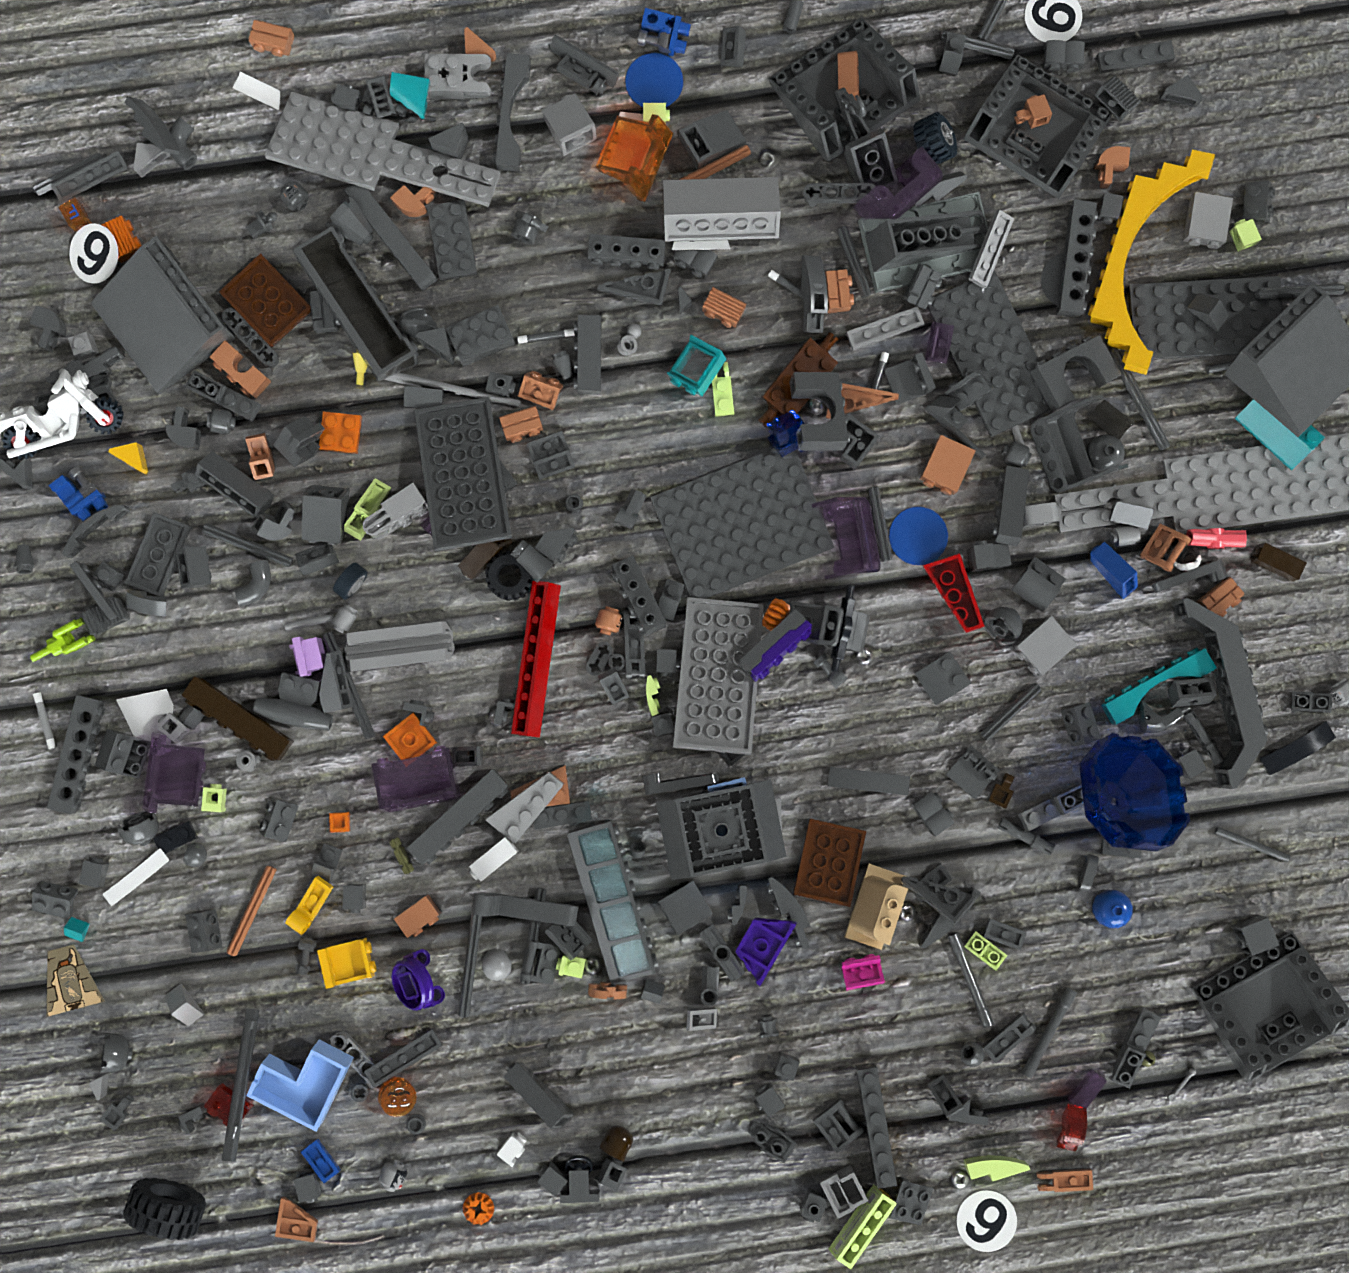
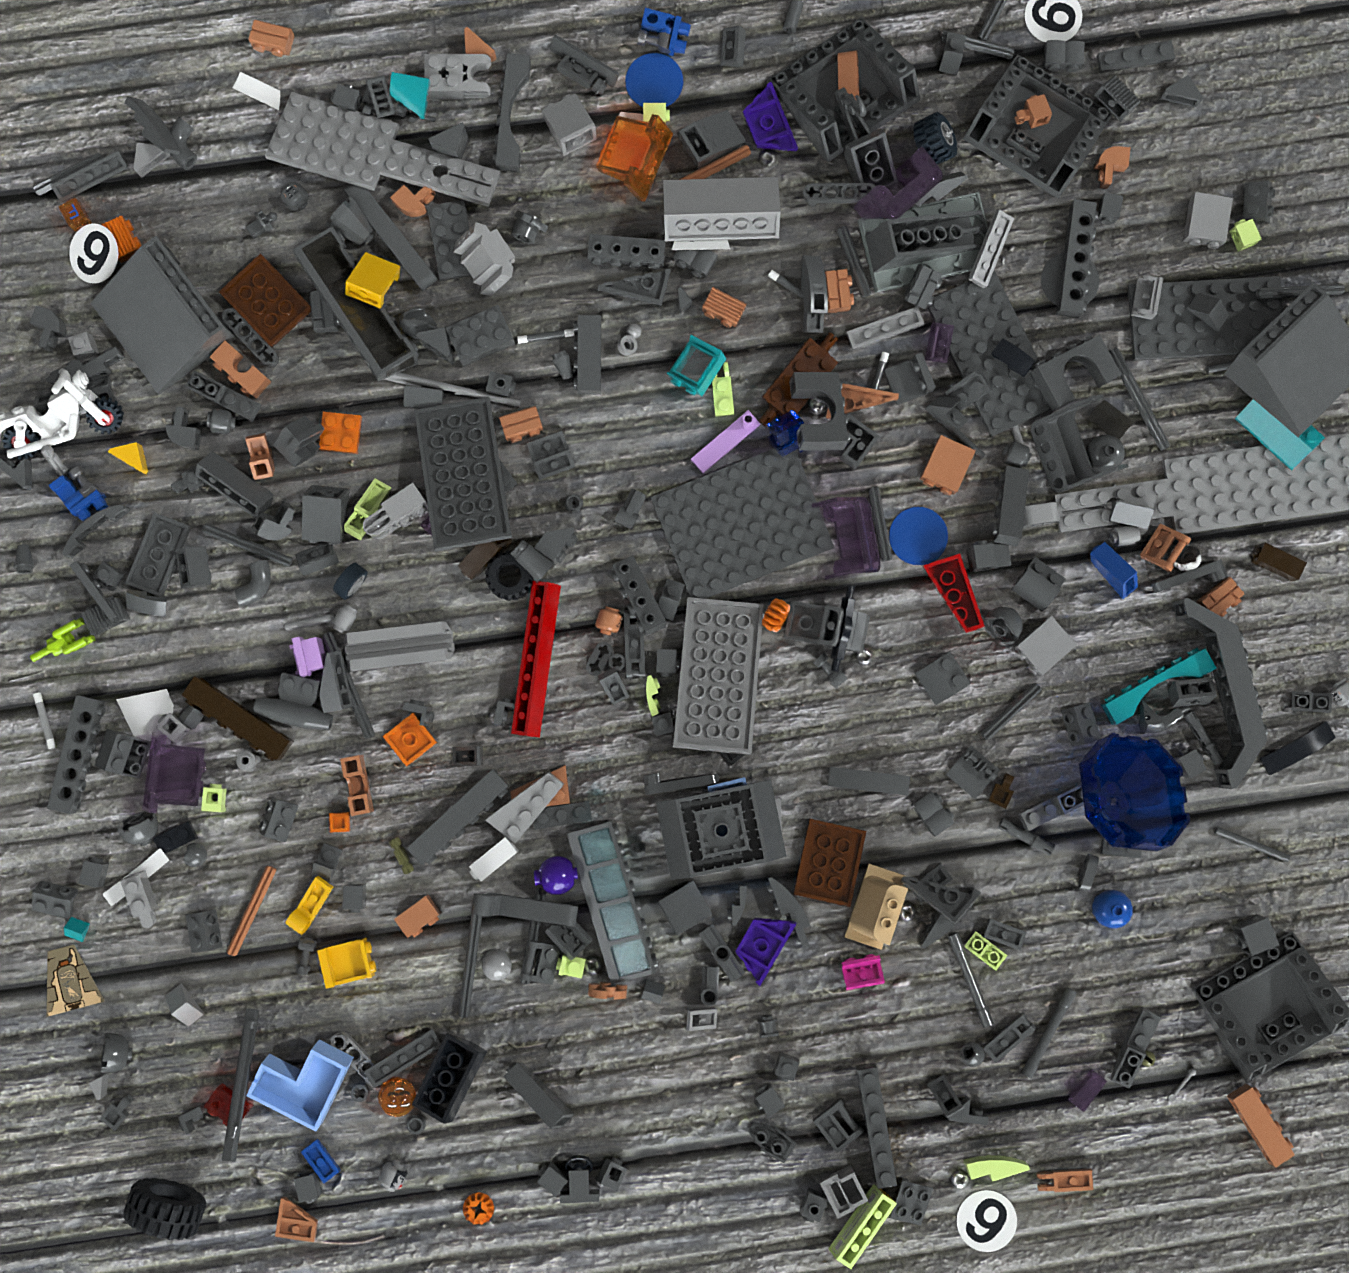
(54, 460): none -> light grey axle
(140, 898): none -> light grey brick
(359, 790): none -> nougat arch
(360, 367): light yellow cone -> none
(371, 279): none -> yellow panel
(415, 781): clear purple windscreen -> none
(427, 994): dark purple piece -> none
(449, 1078): none -> black slope
(485, 257): none -> light grey slope
(512, 1148): white brick -> none
(540, 389): nougat bracket -> none
(556, 875): none -> dark purple brick
(617, 1142): dark brown helmet -> none
(725, 442): none -> lavender piece
(768, 122): none -> dark purple wing
(775, 645): piece -> none
(1014, 357): none -> black slope
(1073, 1127): clear red brick -> none
(1144, 198): yellow arch -> none
(1147, 297): none -> light grey hinge
(1217, 538): coral piece -> none
(1260, 1125): none -> nougat brick

